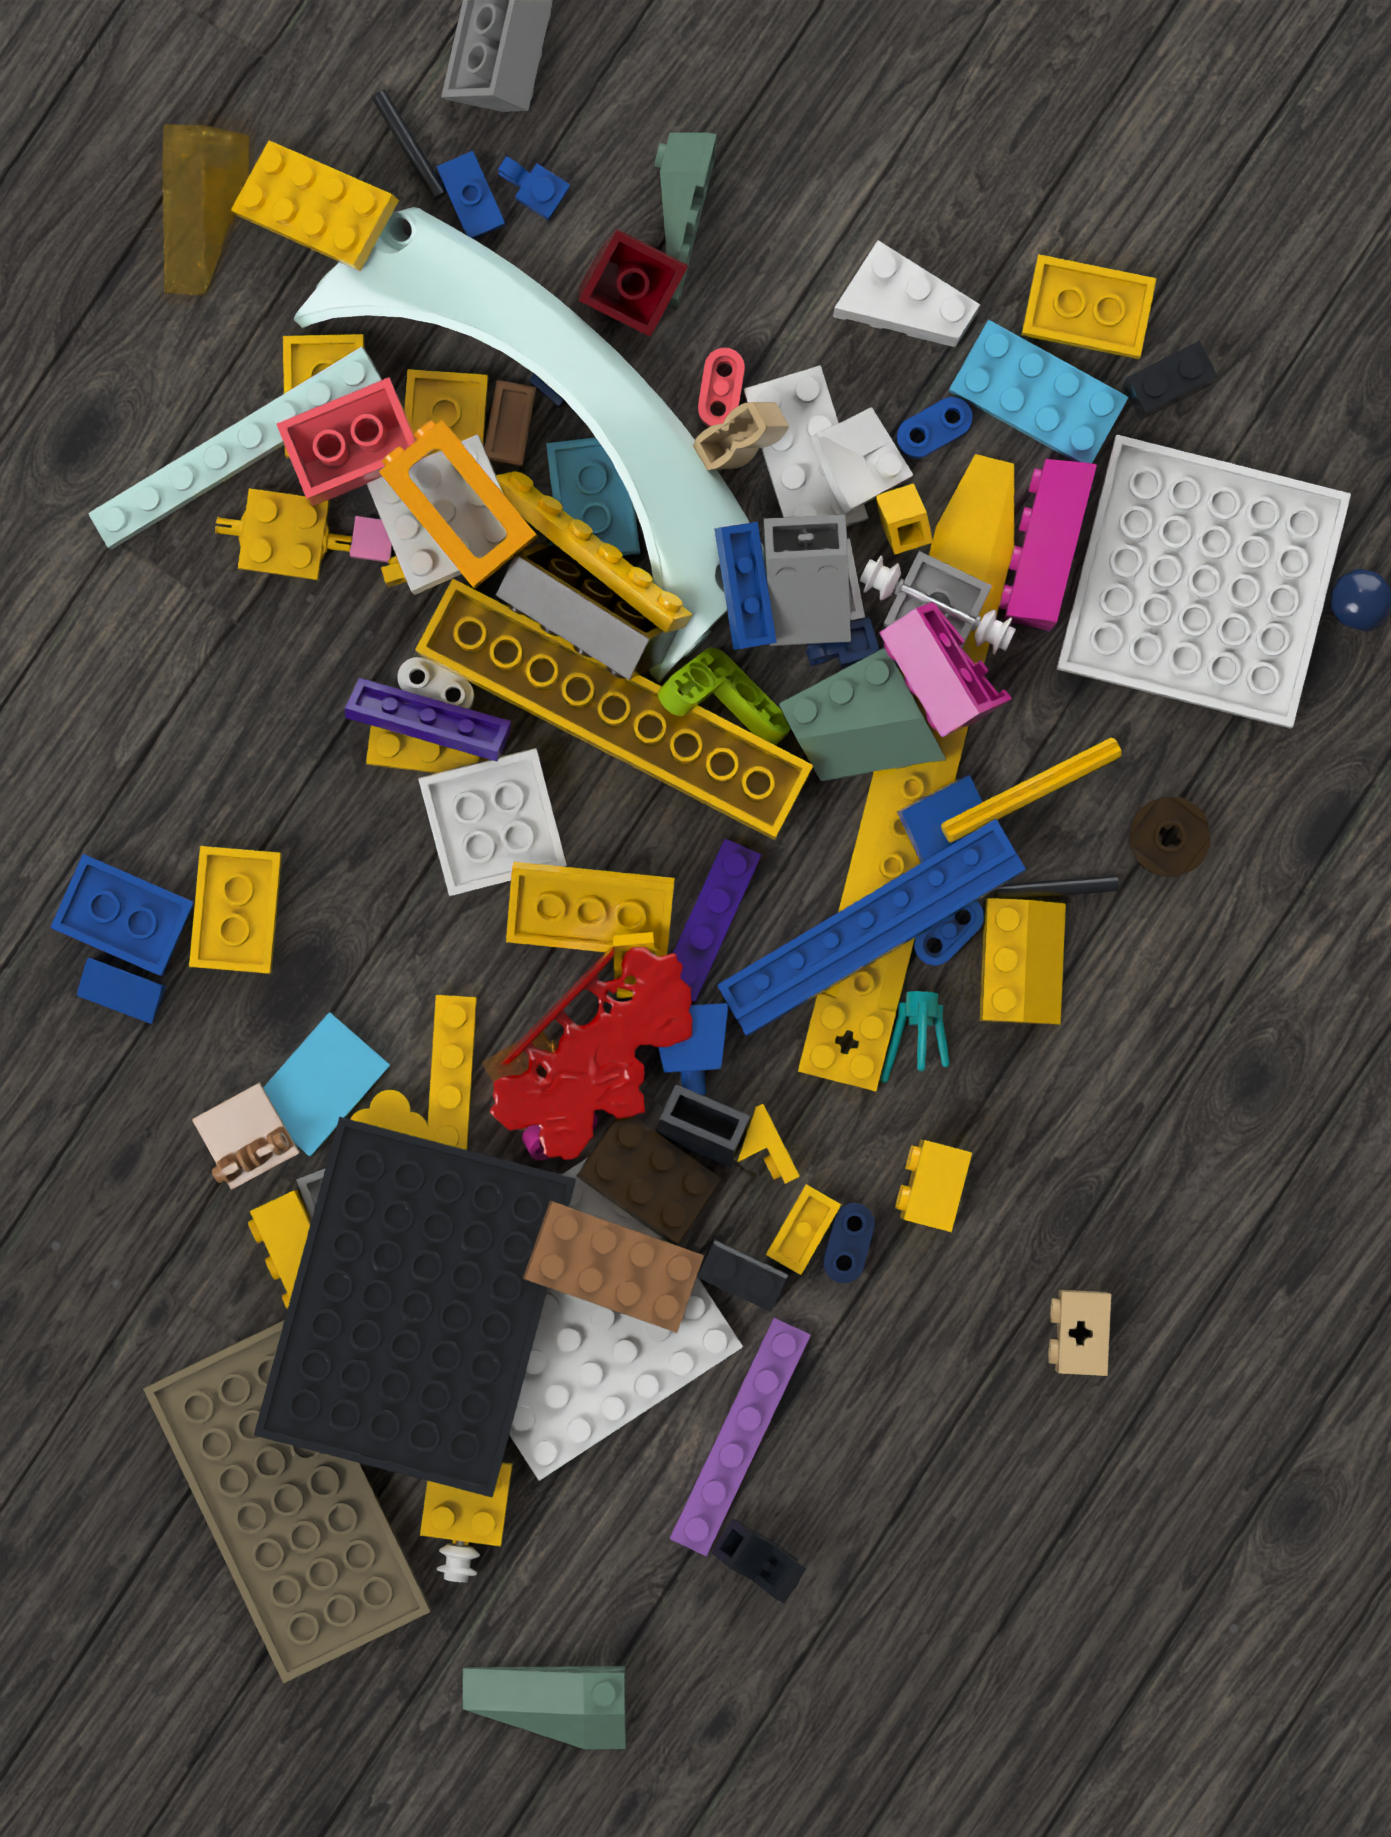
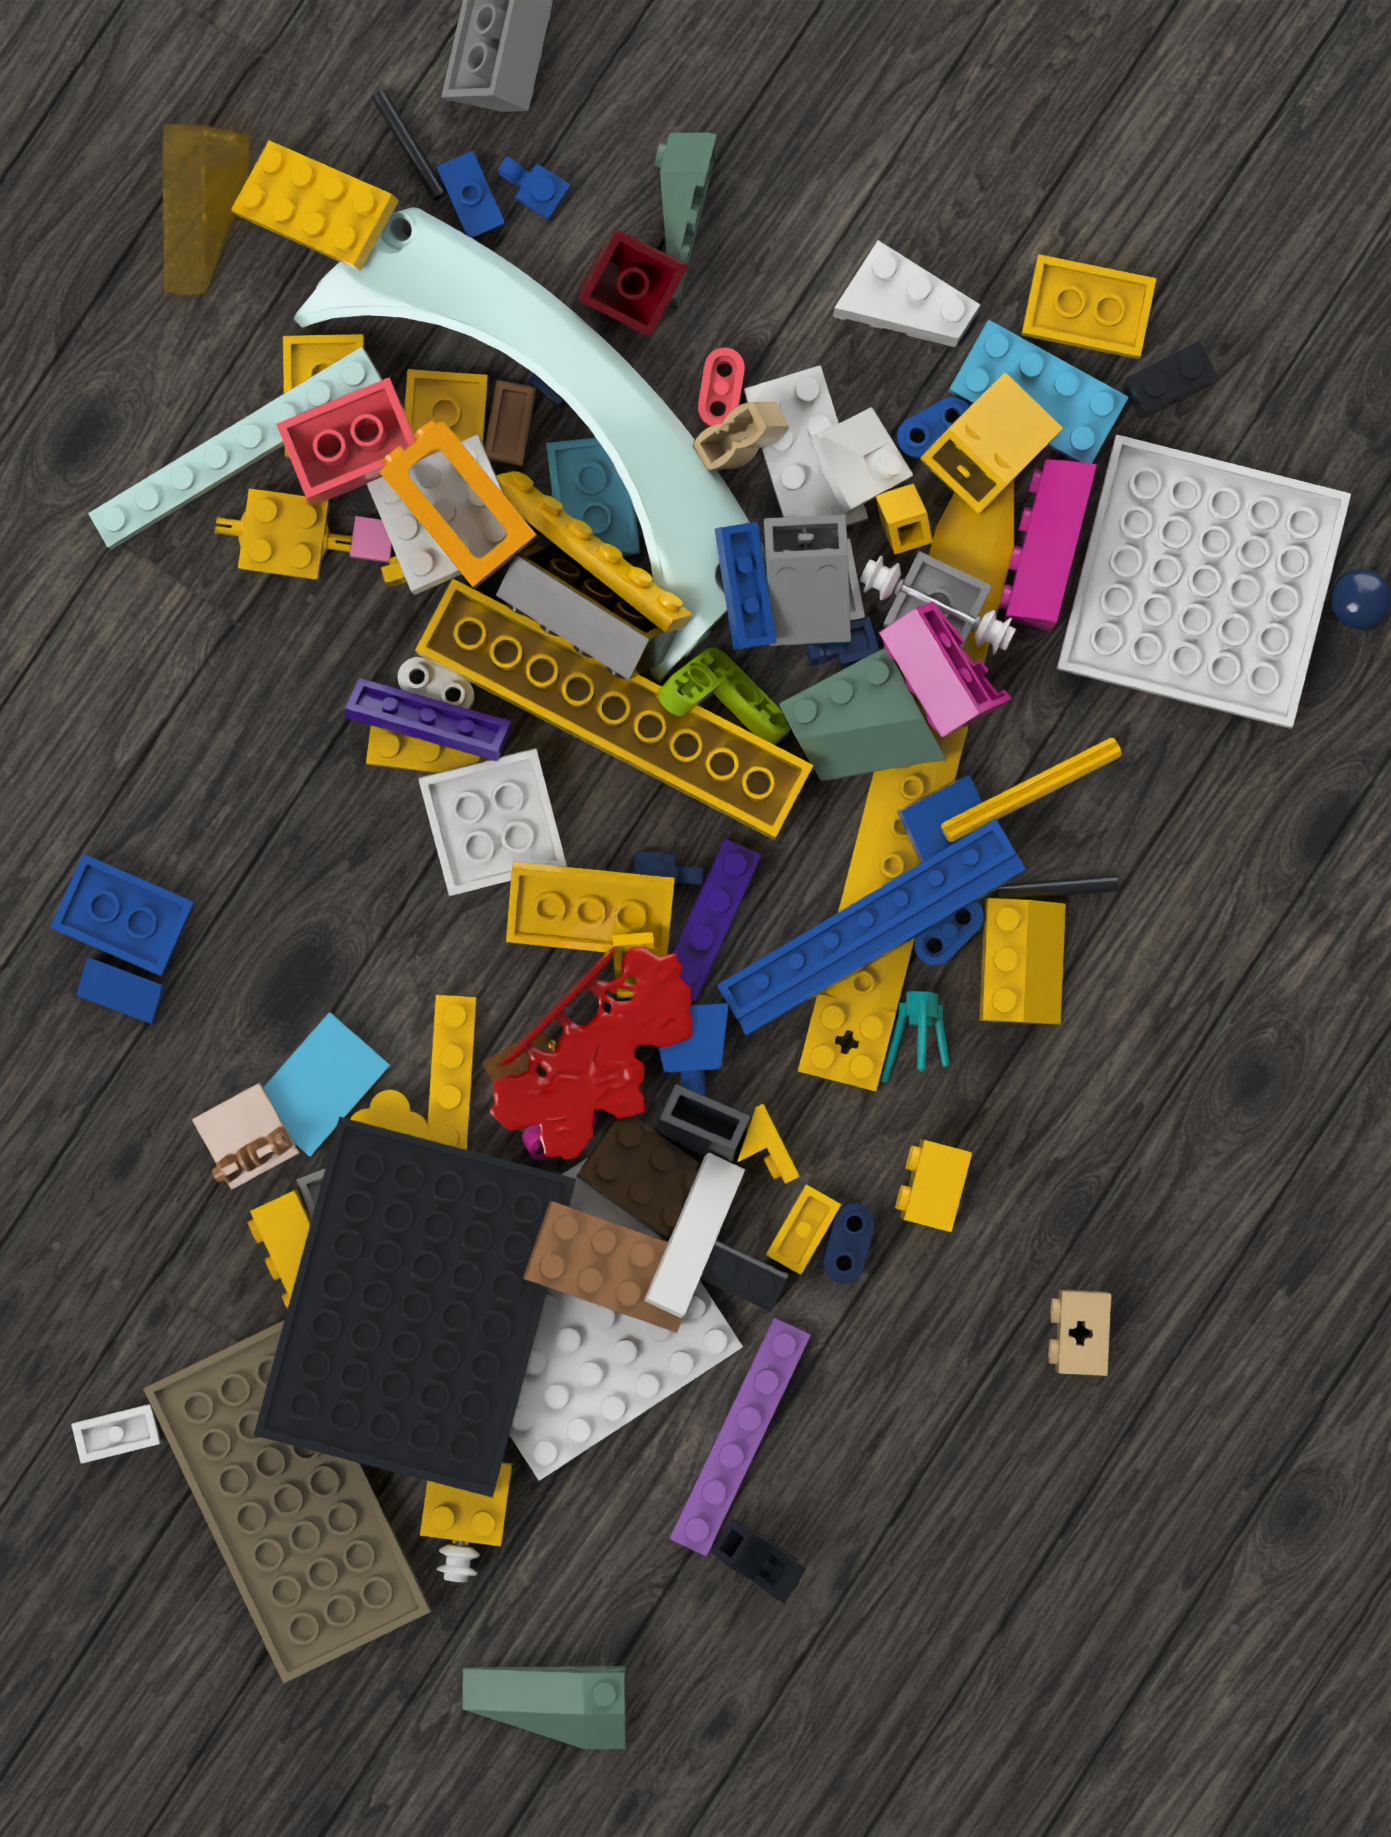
(116, 1433): none -> white plate
(235, 909): yellow plate -> none
(665, 866): none -> dark blue plate
(694, 1235): none -> white tile
(991, 443): none -> yellow slope
(1170, 860): dark brown plate -> none

